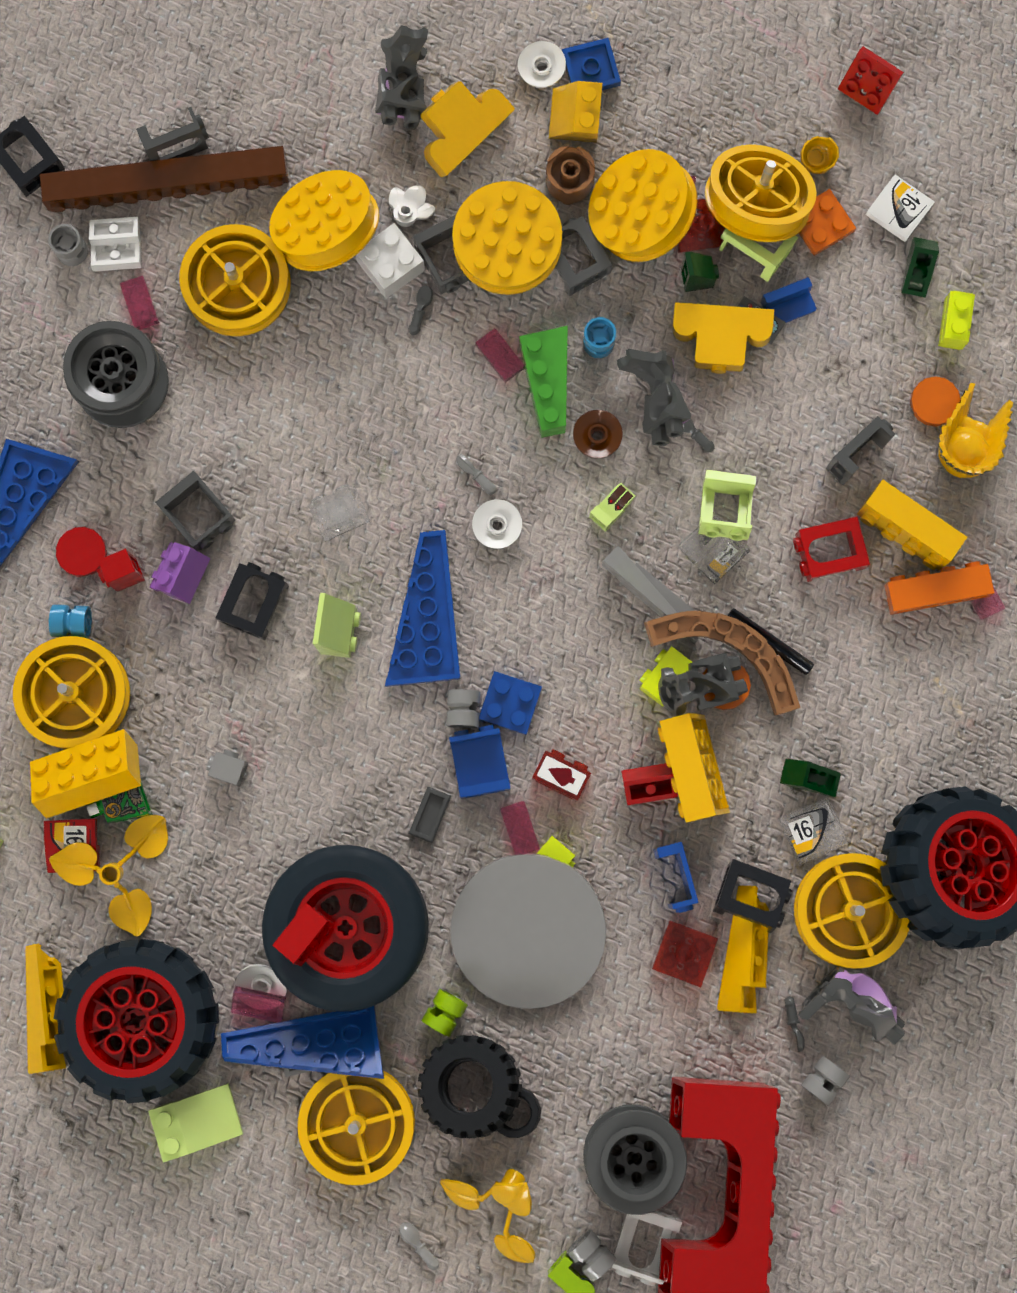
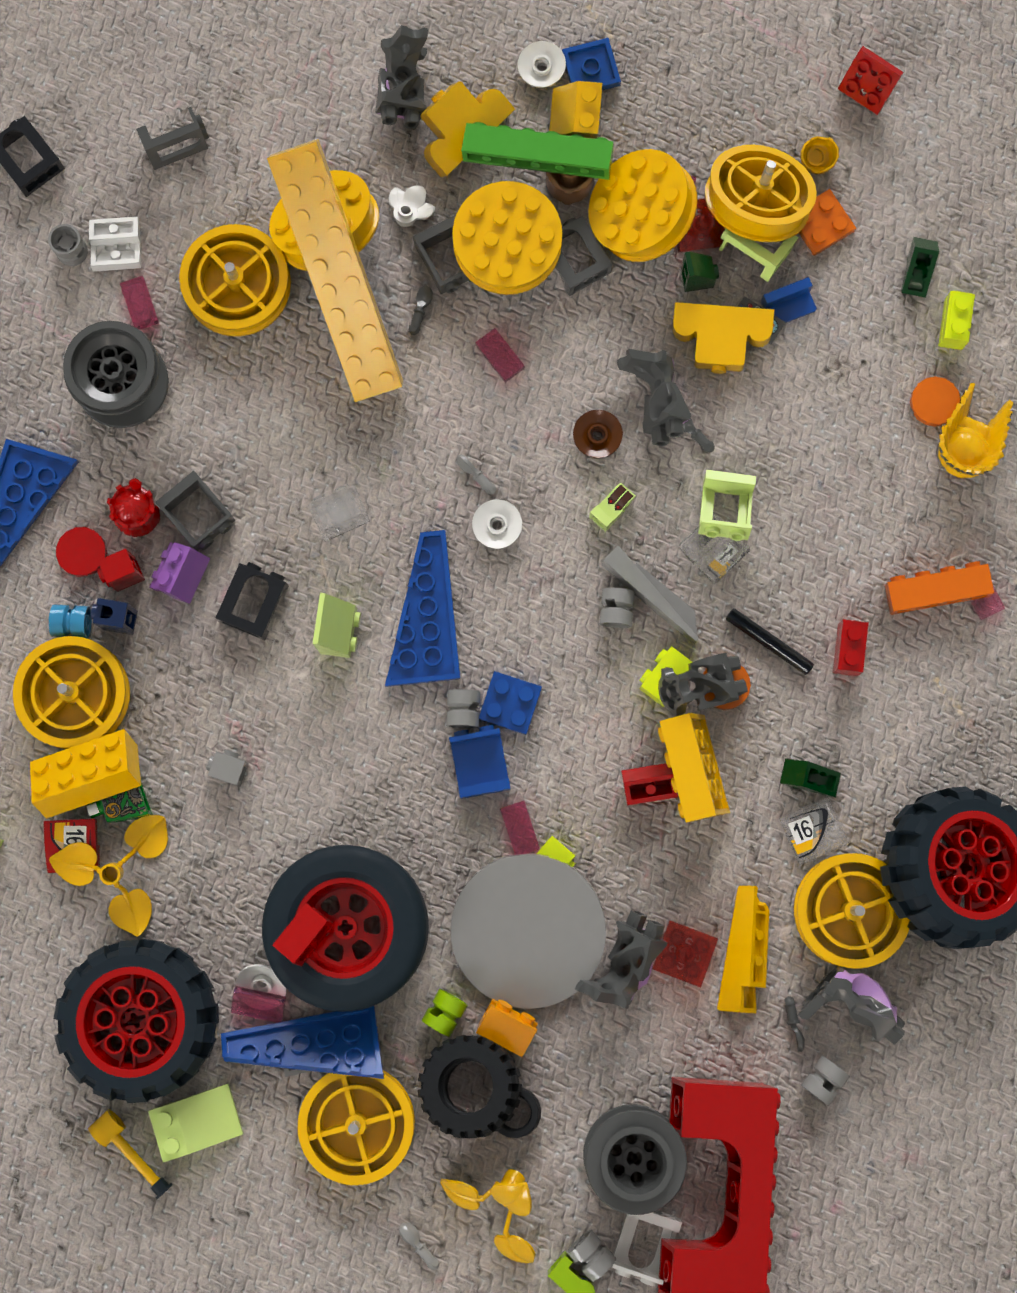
(43, 989): yellow wedge -> none
(108, 1130): none -> yellow piece
(114, 616): none -> dark blue brick
(133, 509): none -> red hair
(164, 179): reddish brown brick -> none
(335, 269): none -> yellow brick
(390, 260): white brick -> none
(429, 814): dark grey tile -> none
(507, 1027): none -> light orange brick
(537, 150): none -> bright green brick
(546, 371): bright green wedge -> none
(561, 775): brick -> none
(599, 337): dark azure wheel -> none
(617, 607): none -> light grey wheel
(641, 951): none -> dark grey hips
(678, 850): blue panel -> none
(725, 903): black panel -> none
(740, 637): medium nougat plate -> none
(814, 569): red panel -> none
(842, 466): dark grey panel -> none
(850, 647): none -> red brick
(900, 208): white slope -> none
(911, 526): yellow piece -> none

